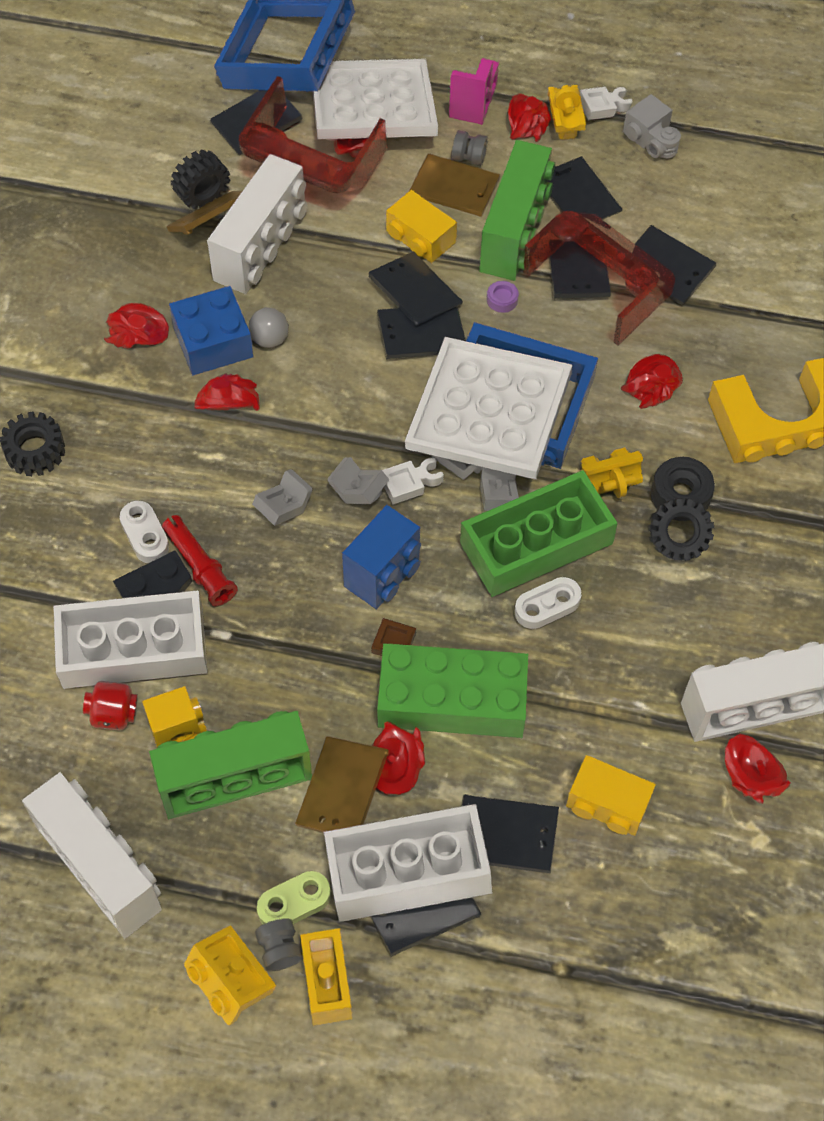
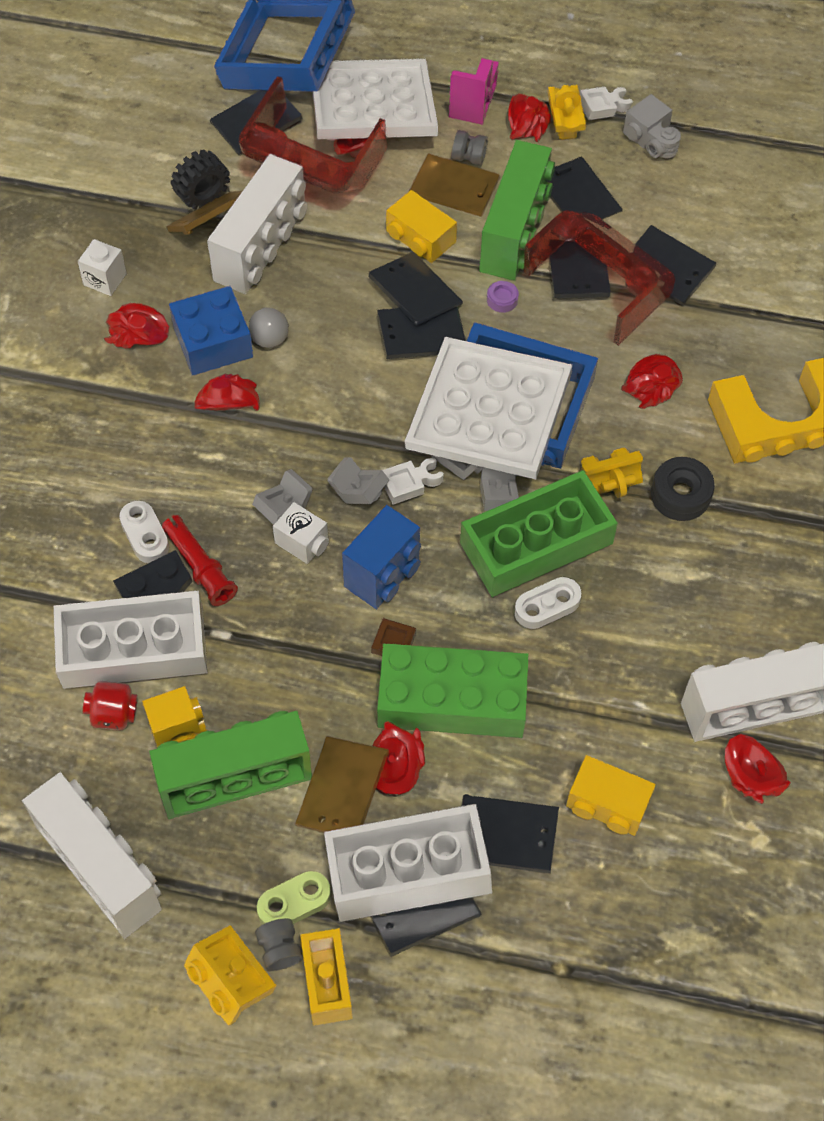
(31, 428): black tyre -> none
(102, 267): none -> white brick
(301, 533): none -> white brick
(701, 523): black tyre -> none

